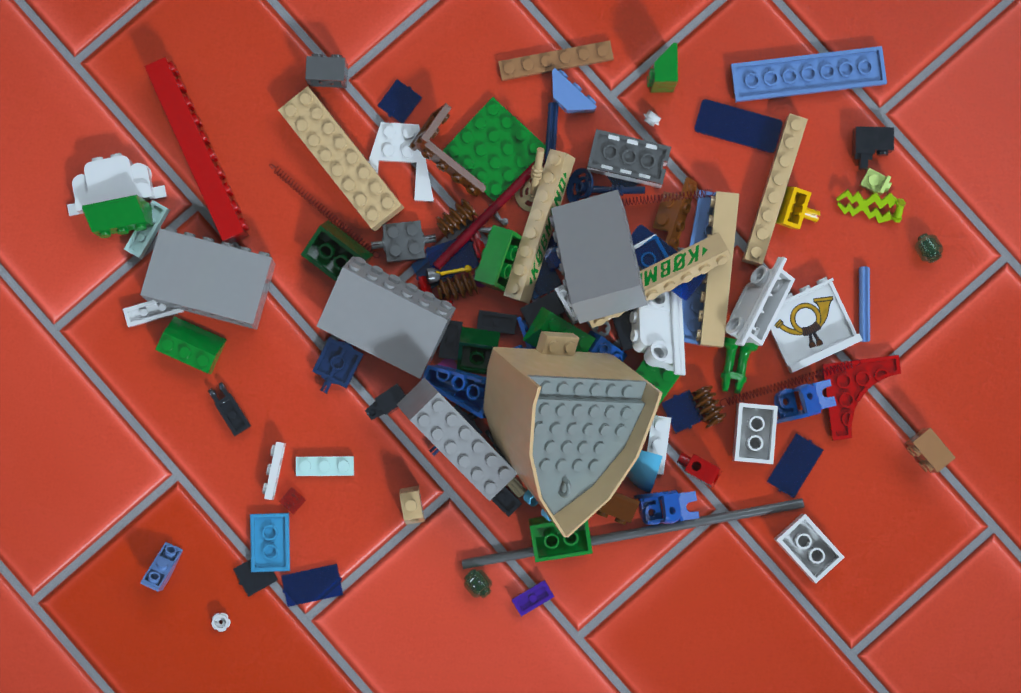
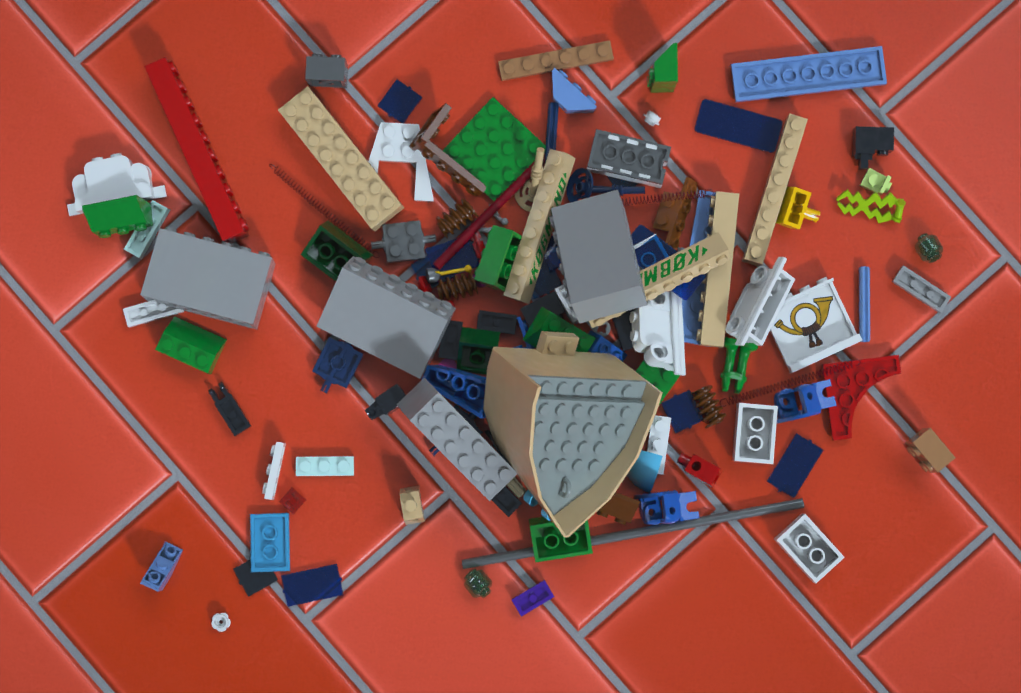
(921, 289): none -> light grey plate

